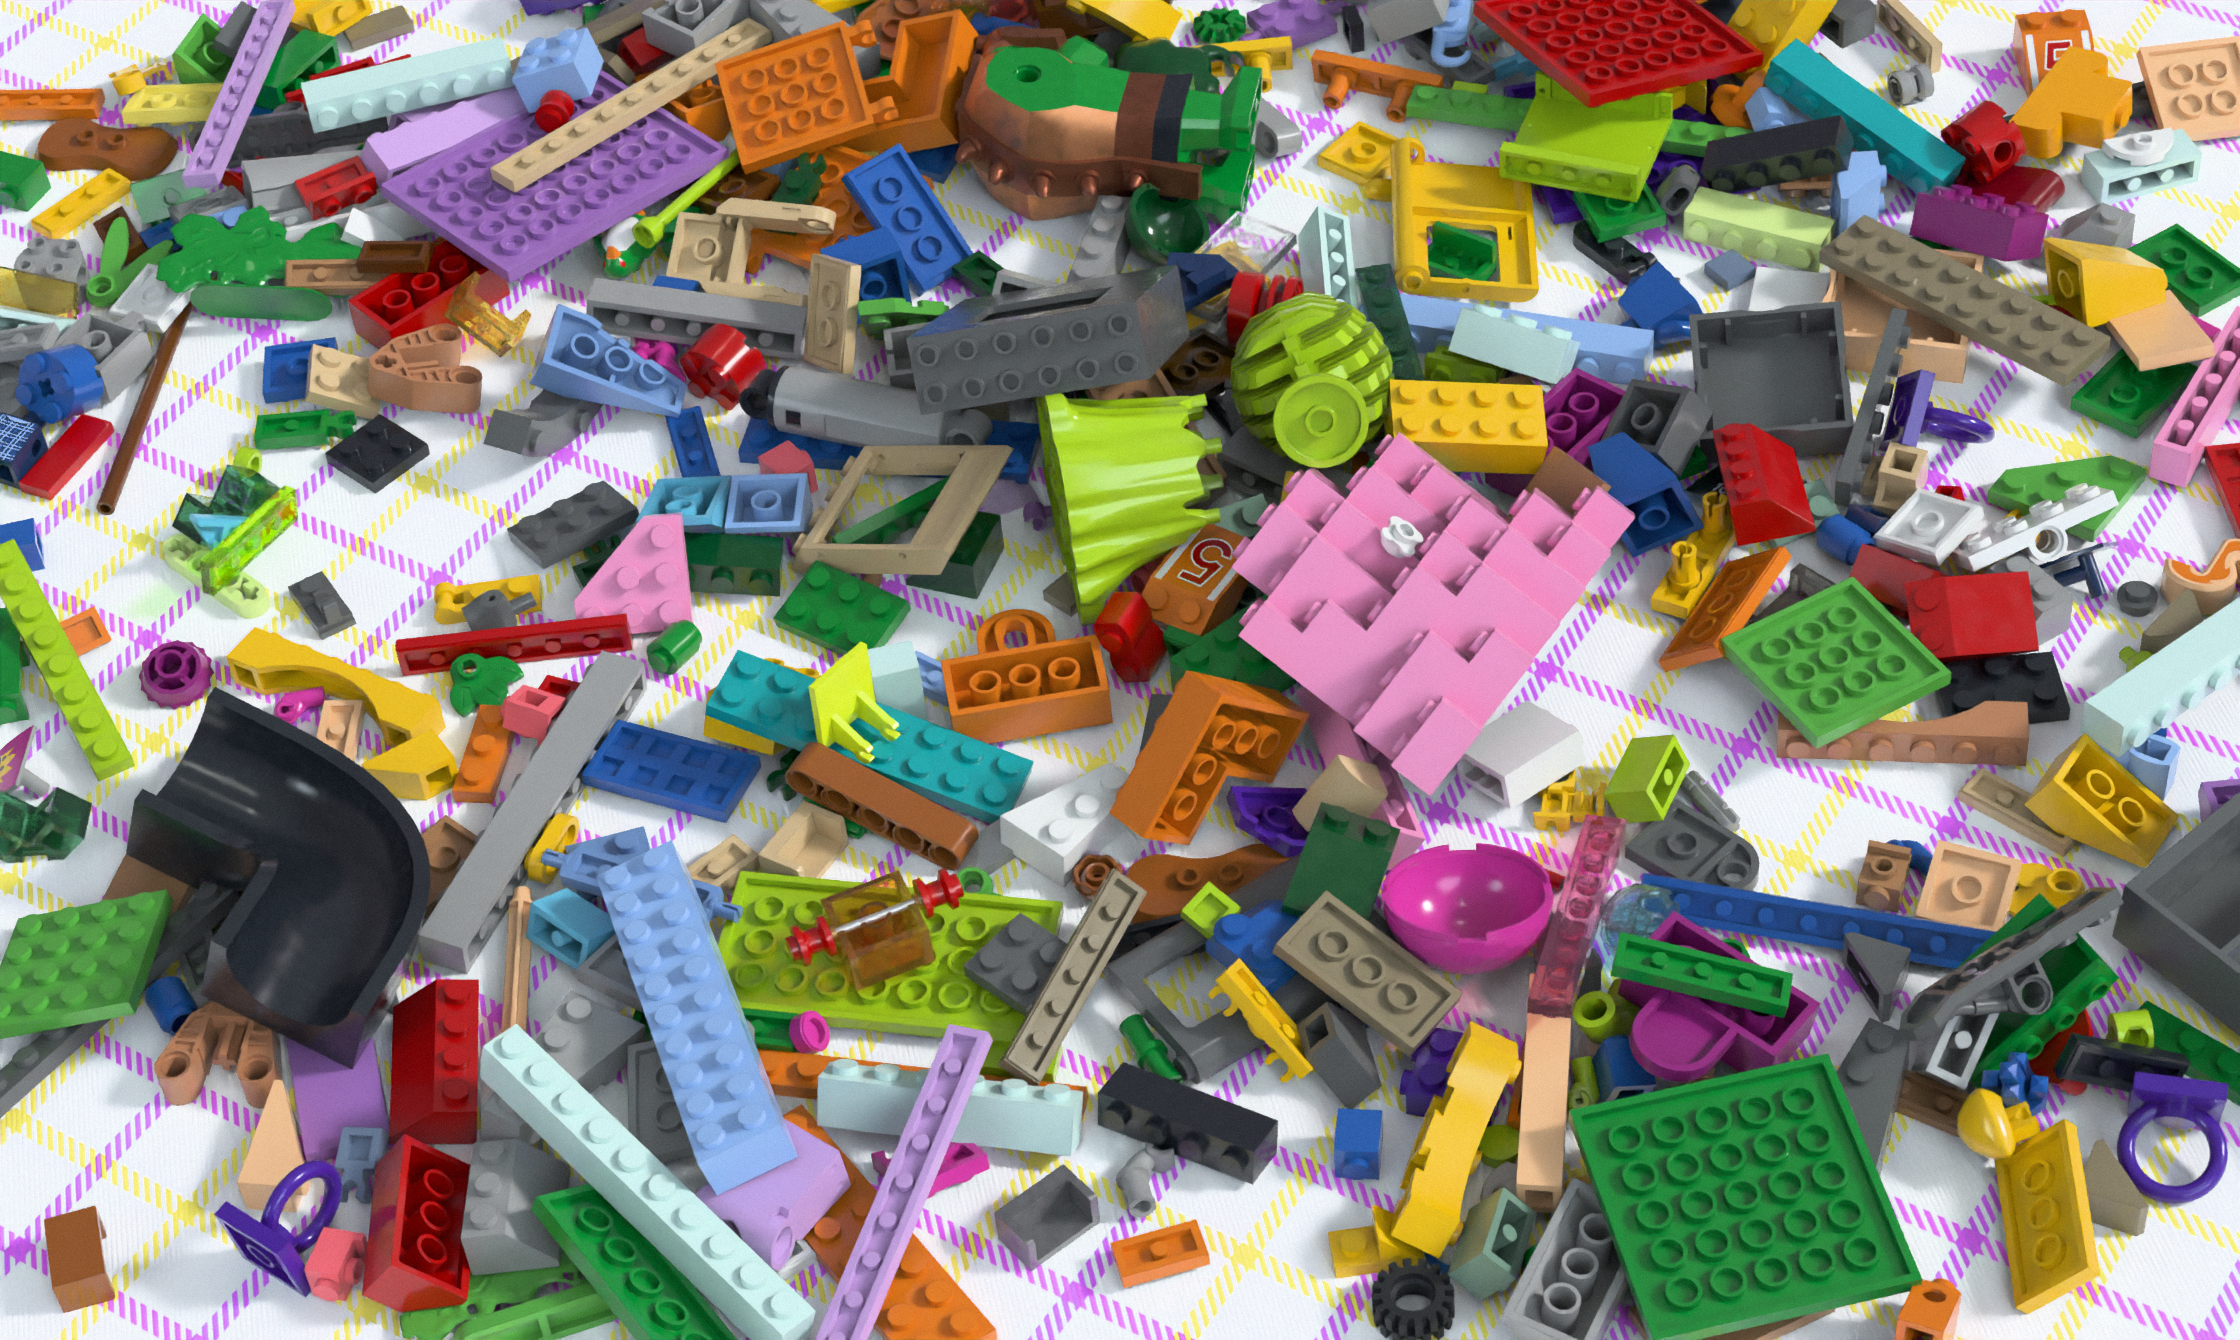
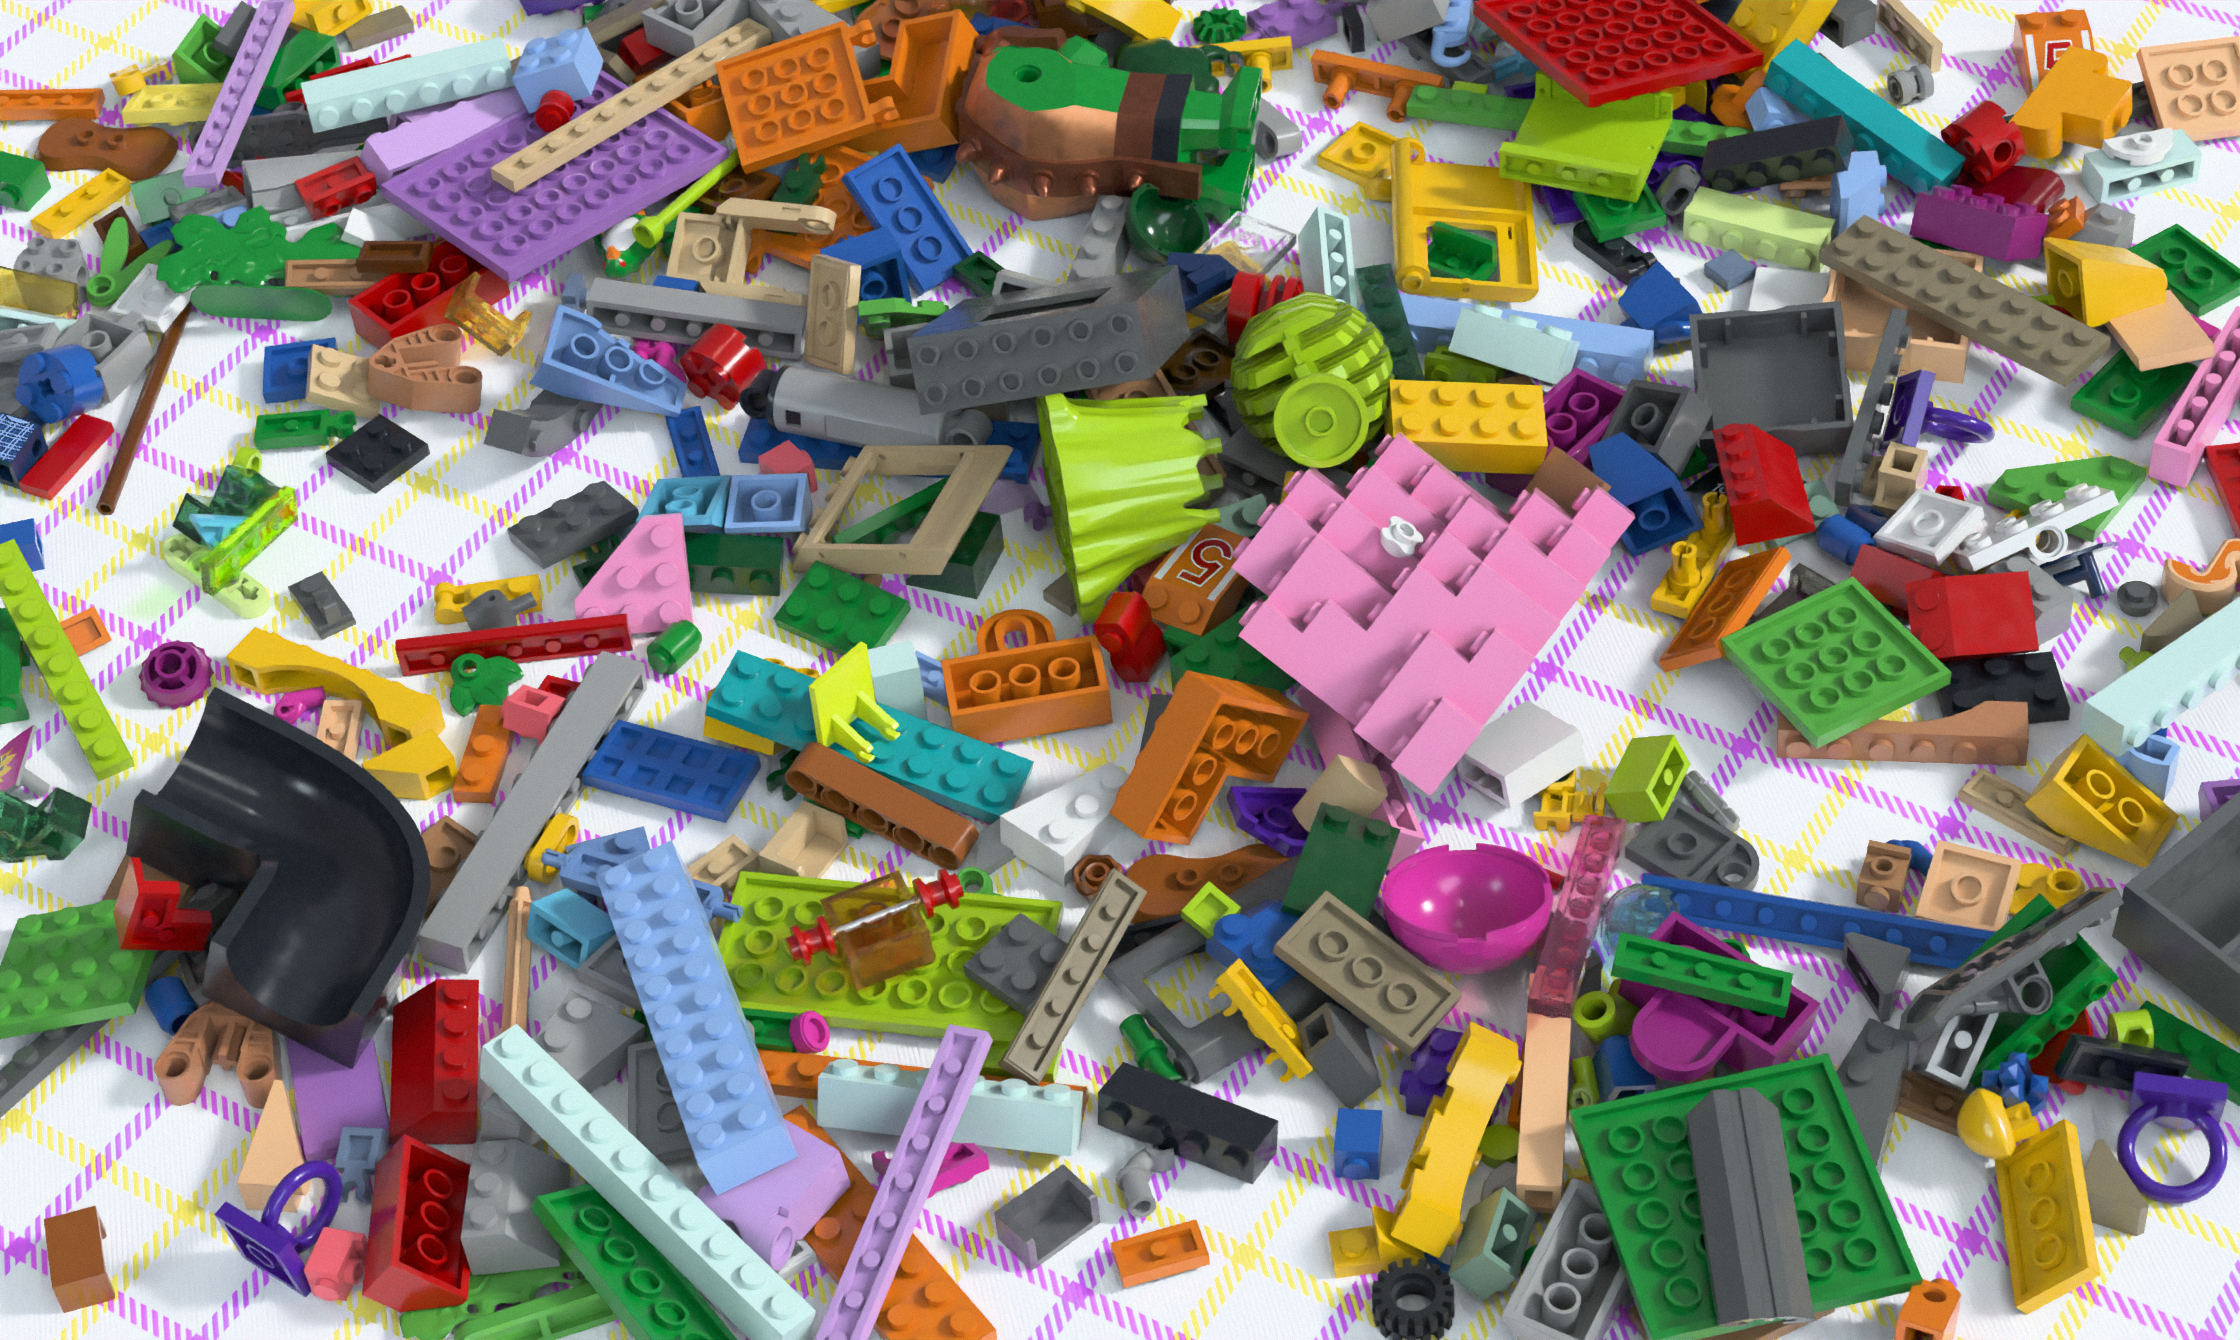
(149, 917): none -> red panel
(575, 292): none -> sand blue plate
(1747, 1210): none -> dark grey piece
(2065, 218): none -> orange plate

